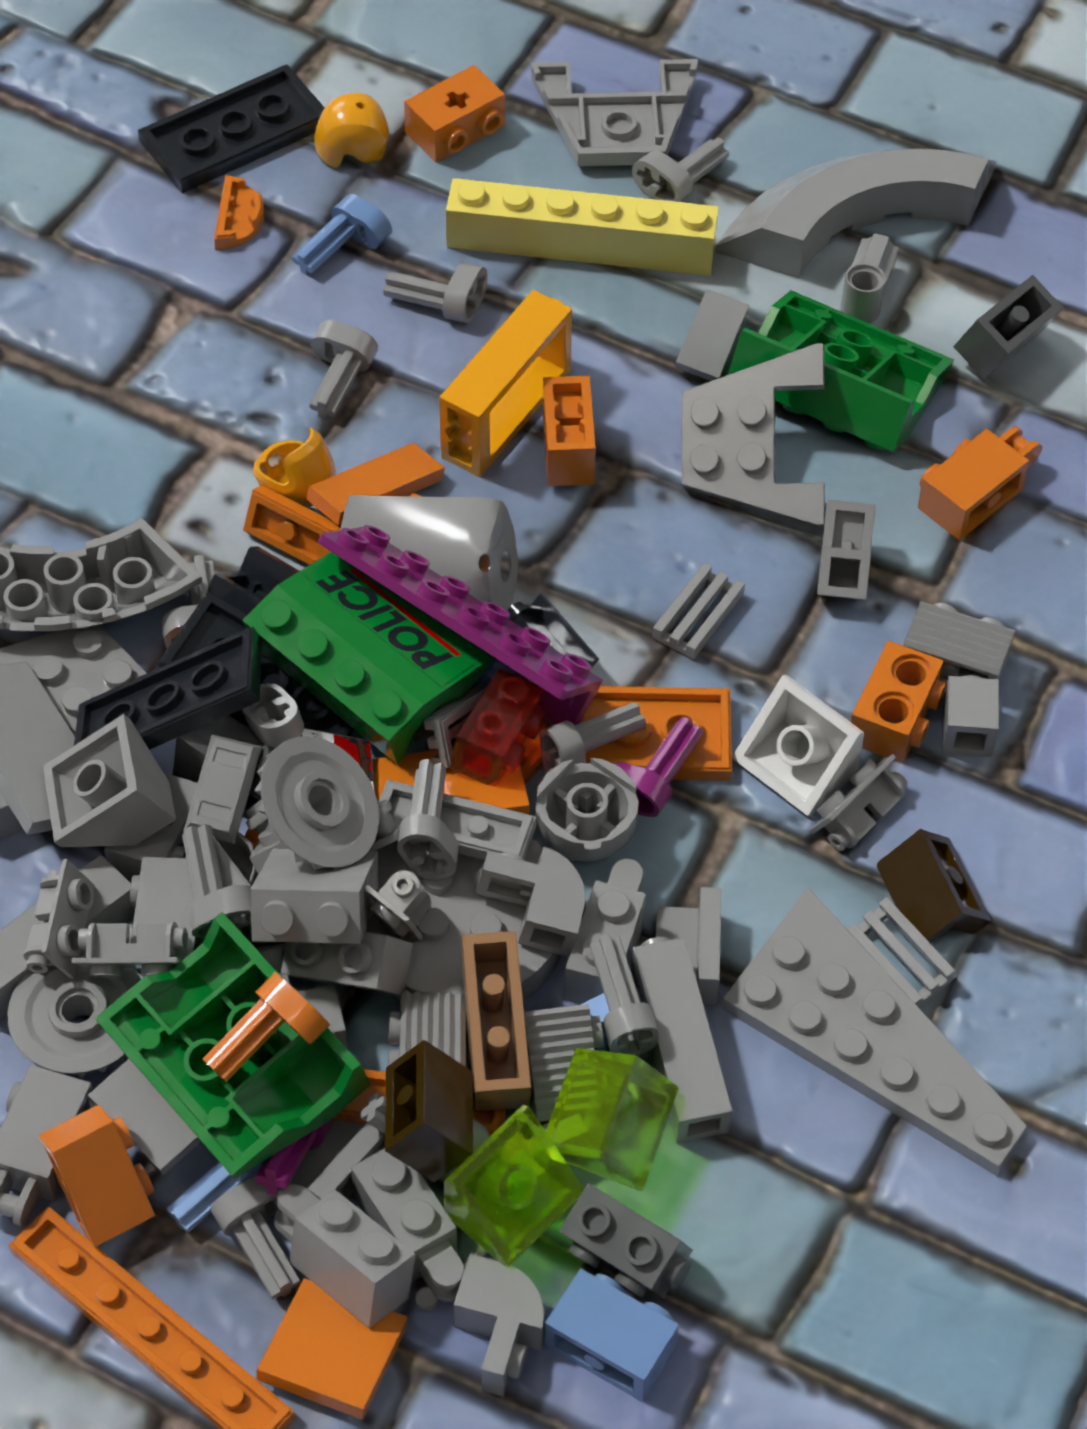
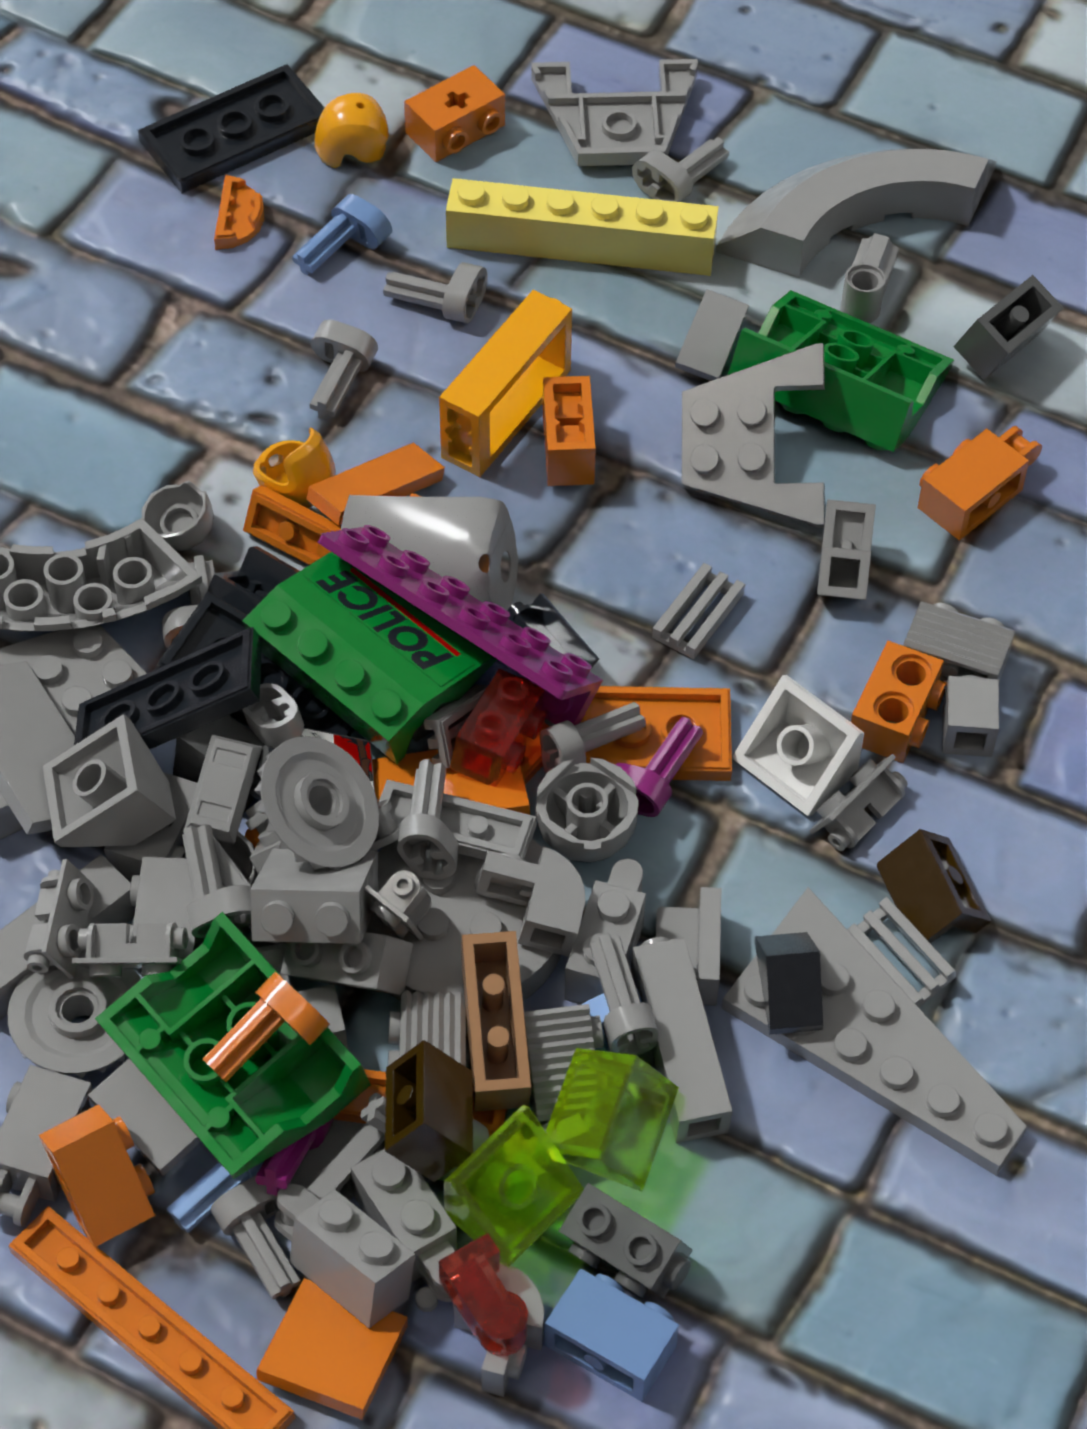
(180, 515): none -> light grey hair
(489, 1310): none -> clear red leg
(790, 982): none -> black slope

